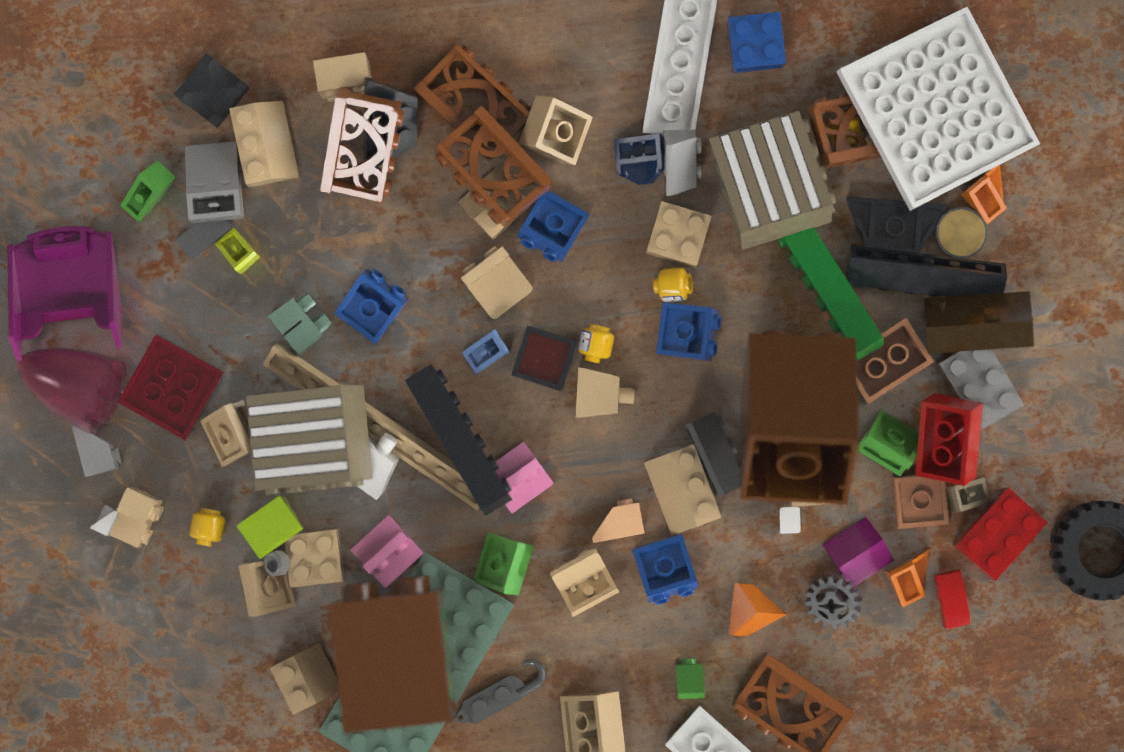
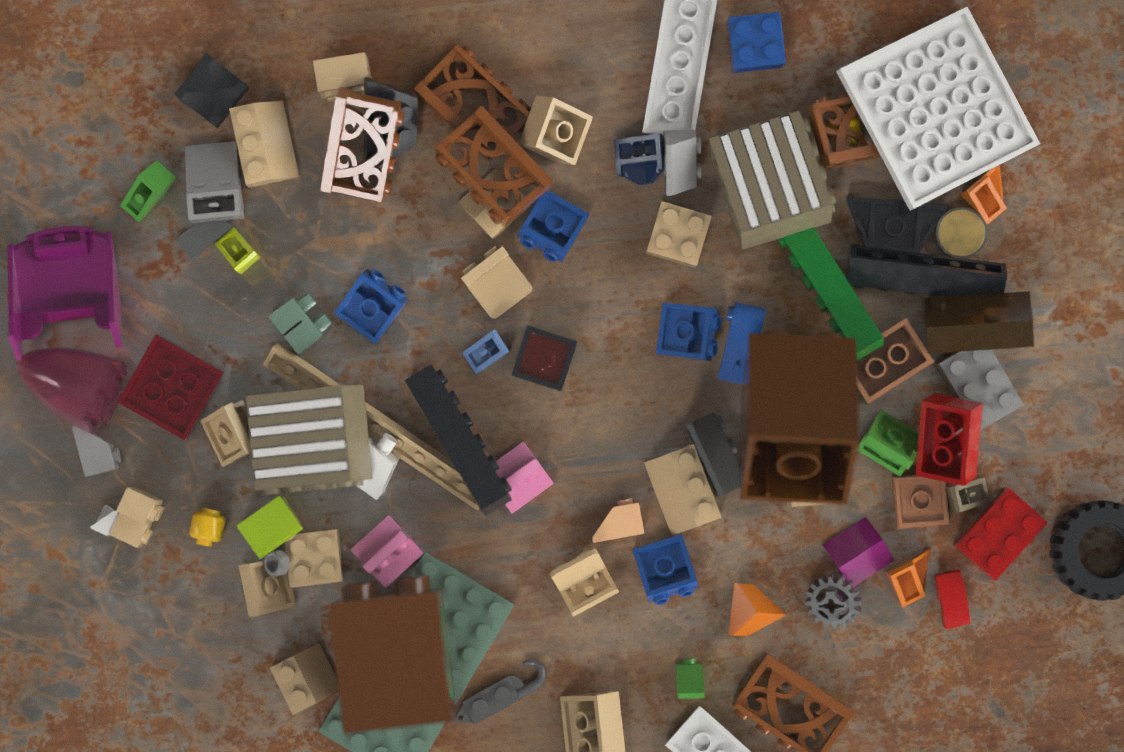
(503, 564): bright green bracket -> none
(596, 343): yellow head -> none
(600, 394): tan torso -> none
(673, 284): yellow head -> none
(743, 320): none -> blue door
(789, 520): white slope -> none

